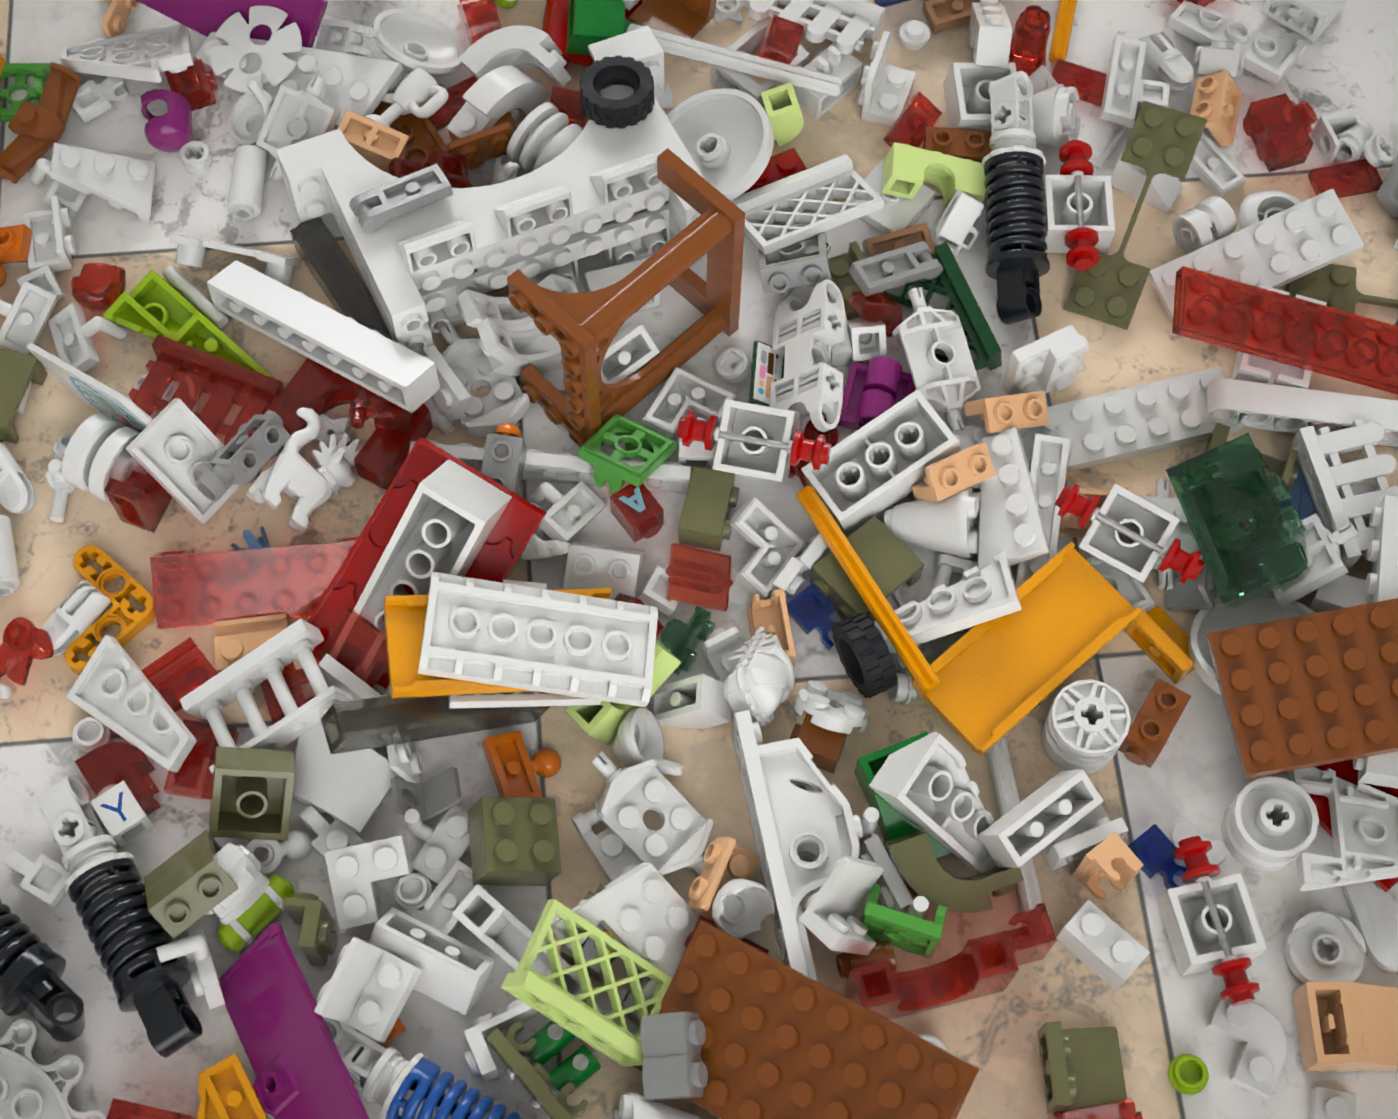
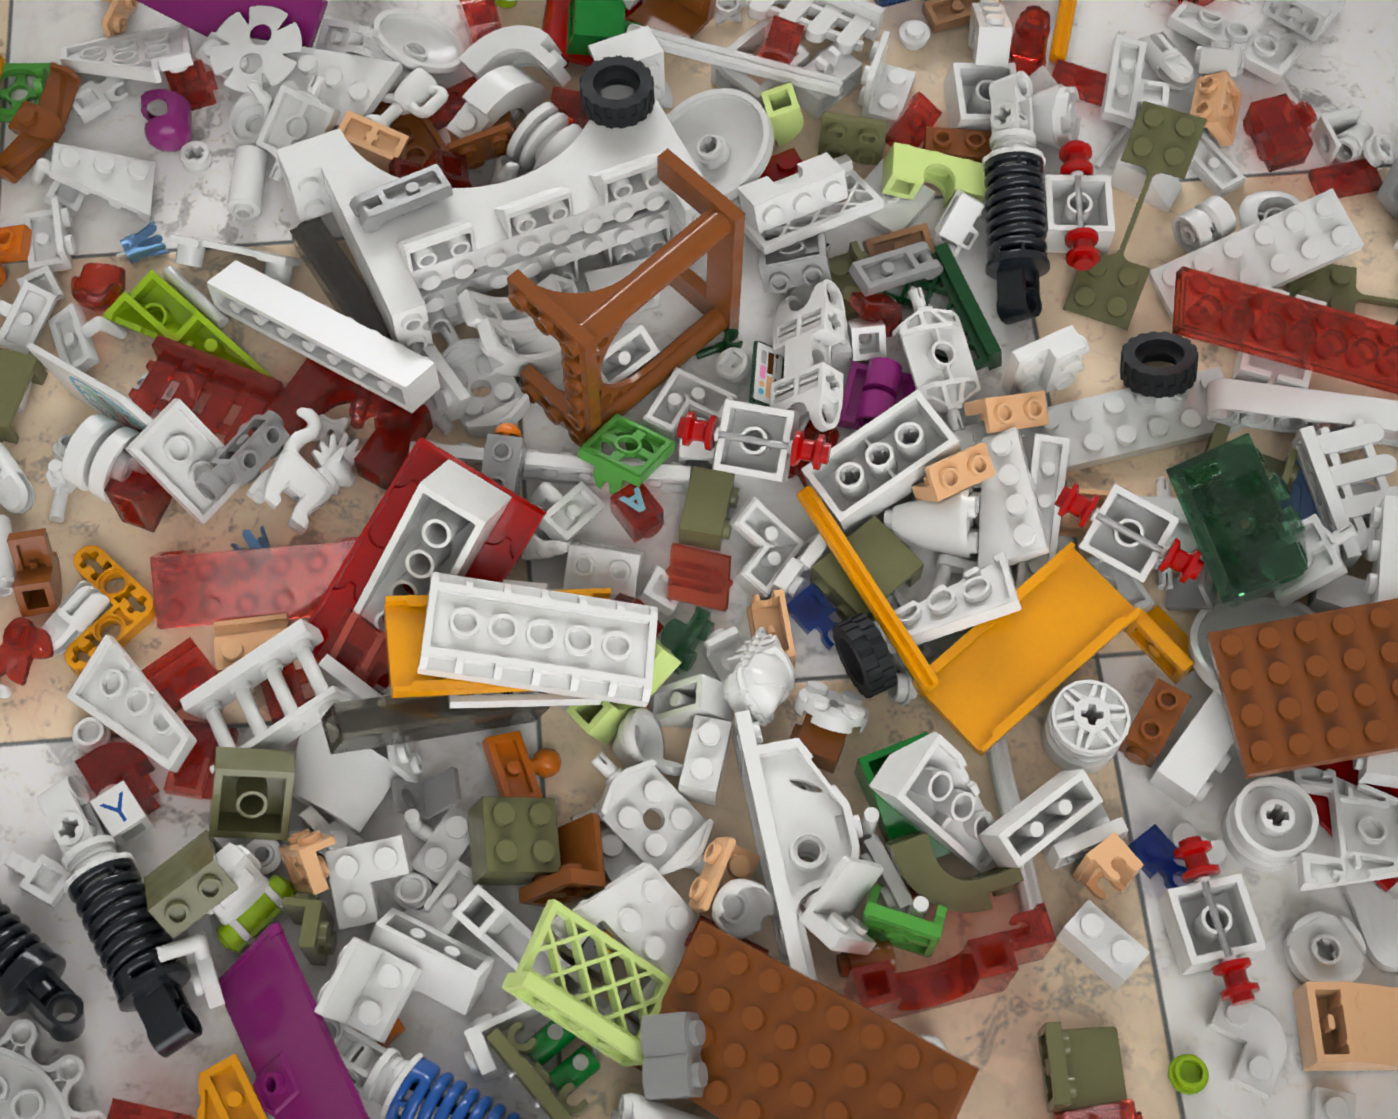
(37, 572): none -> dark orange brick
(139, 245): none -> flat silver piece
(302, 864): none -> light nougat bracket
(580, 867): none -> dark orange bracket
(705, 760): none -> white brick
(730, 335): none -> dark green hand
(774, 204): none -> white arch
(853, 135): none -> olive bracket
(1153, 380): none -> black tyre
(1197, 754): none -> white brick

